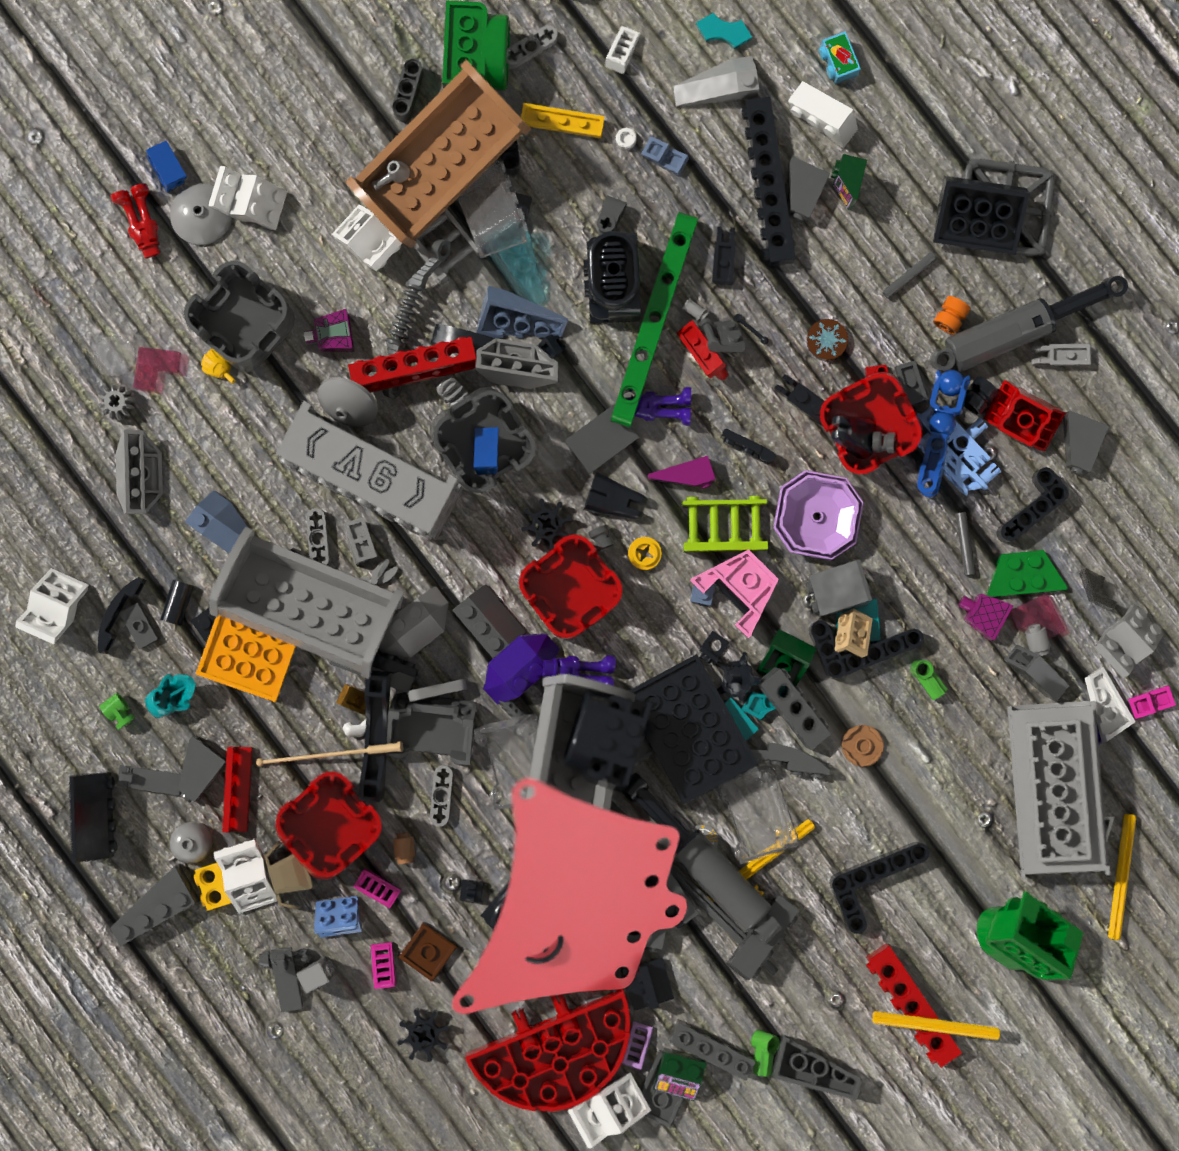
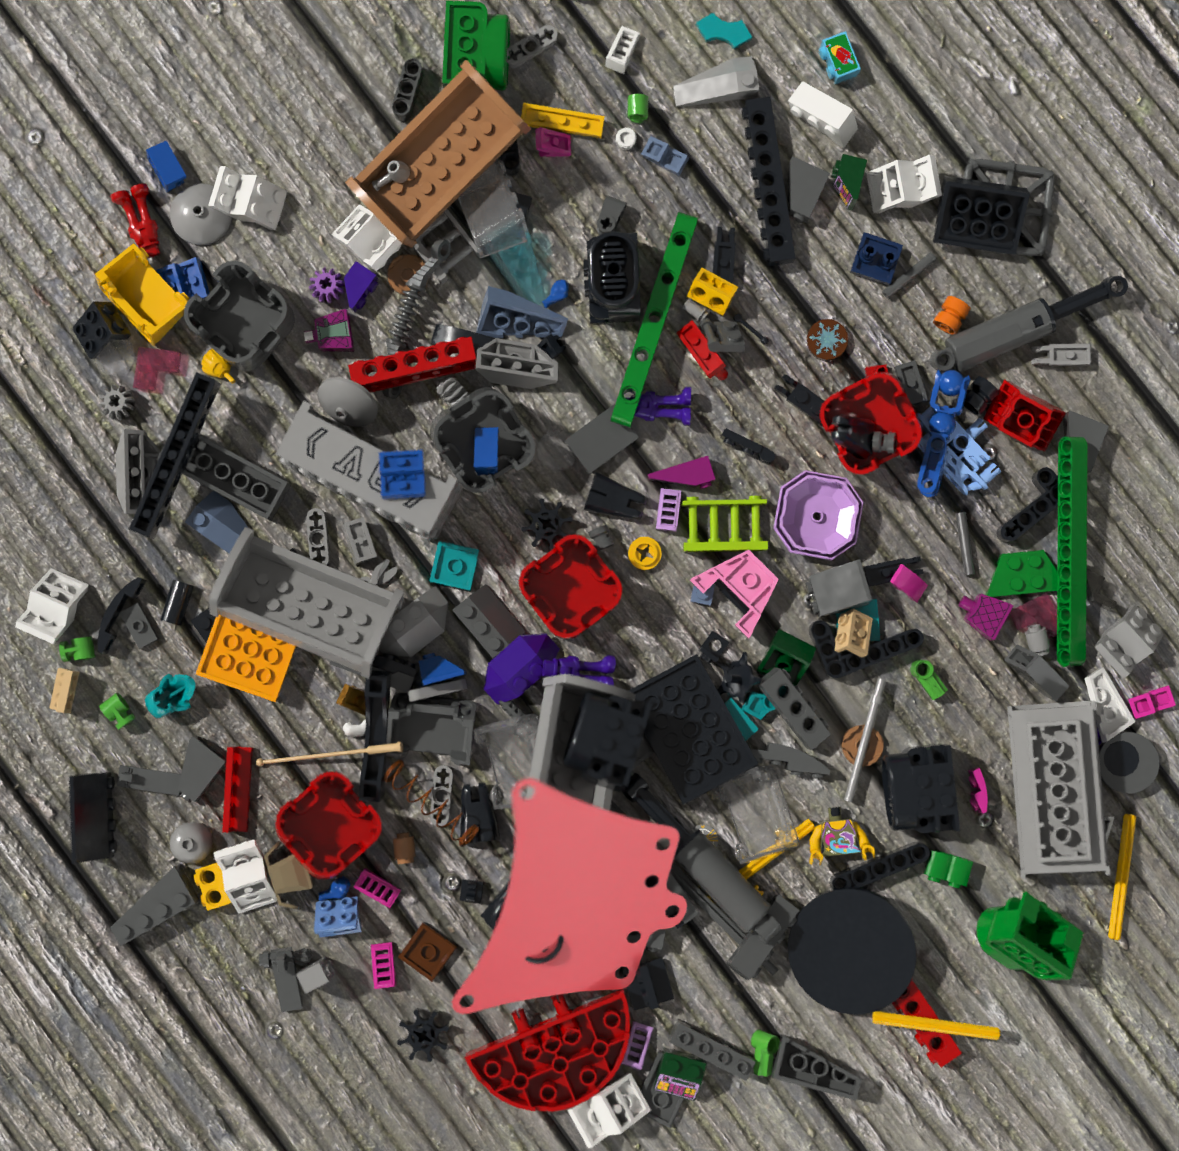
(64, 690): none -> tan bracket
(80, 649): none -> bright green piece
(99, 326): none -> black bracket
(141, 294): none -> yellow windscreen
(175, 455): none -> black brick
(186, 277): none -> blue slope
(236, 478): none -> dark grey brick
(324, 278): none -> medium lavender gear
(337, 890): none -> blue animal
(358, 284): none -> dark purple slope
(402, 270): none -> medium nougat tile
(402, 474): none -> blue slope
(438, 669): none -> blue slope
(454, 565): none -> teal tile
(462, 843): none -> dark orange piece
(478, 812): none -> black piece
(552, 143): none -> dark pink slope
(558, 292): none -> blue animal
(637, 108): none -> bright green piece
(664, 526): none -> lavender slope
(712, 291): none -> yellow brick
(838, 837): none -> torso
(852, 950): none -> black tile
(876, 258): none -> dark blue plate
(876, 700): none -> light grey bar
(883, 572): none -> black hinge
(904, 184): none -> white bracket
(909, 583): none -> dark pink slope
(921, 789): none -> black brick
(948, 868): none -> green brick
(979, 797): none -> dark pink slope
(1072, 551): none -> green beam
(1128, 762): none -> dark grey piece

